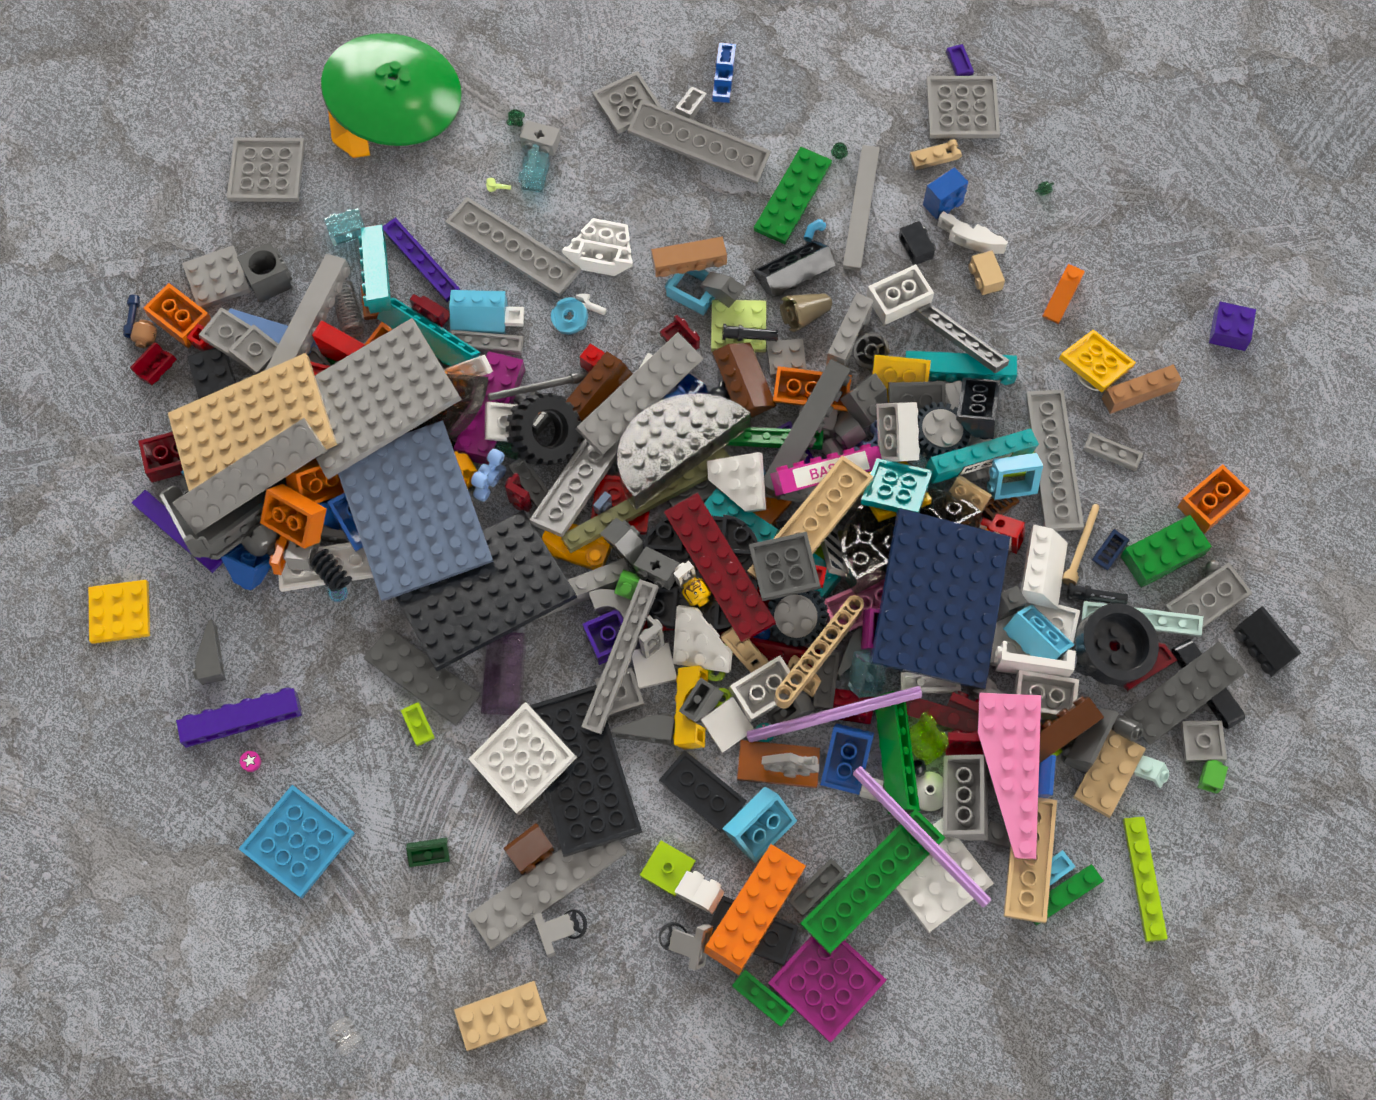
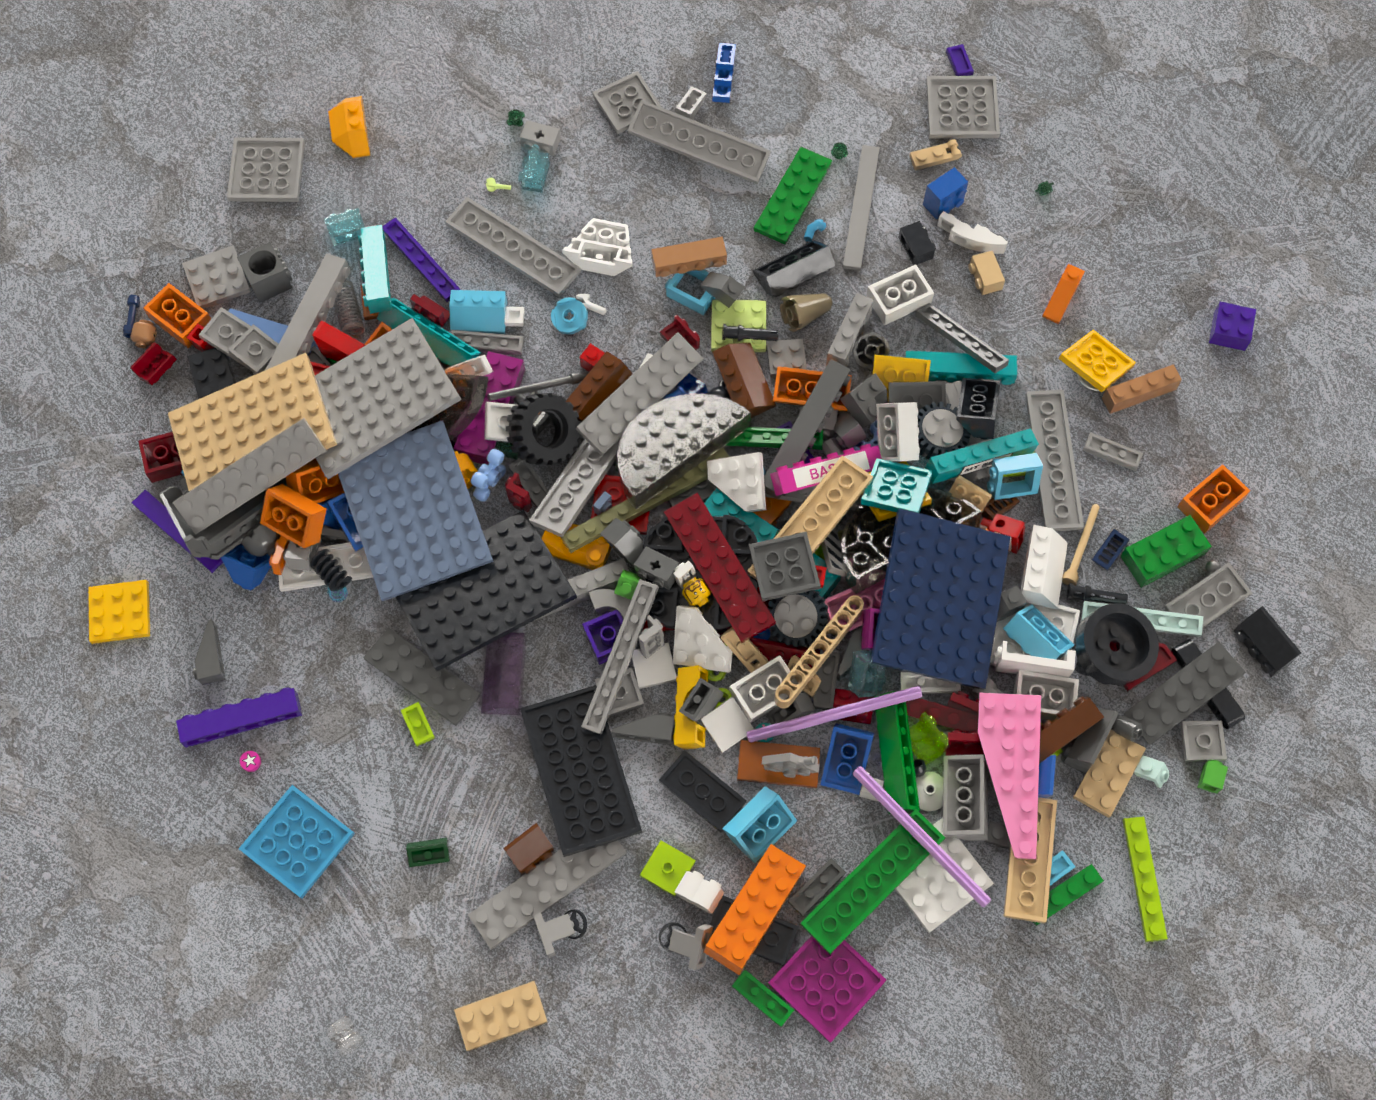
(389, 110): green dish -> none
(522, 758): white plate -> none

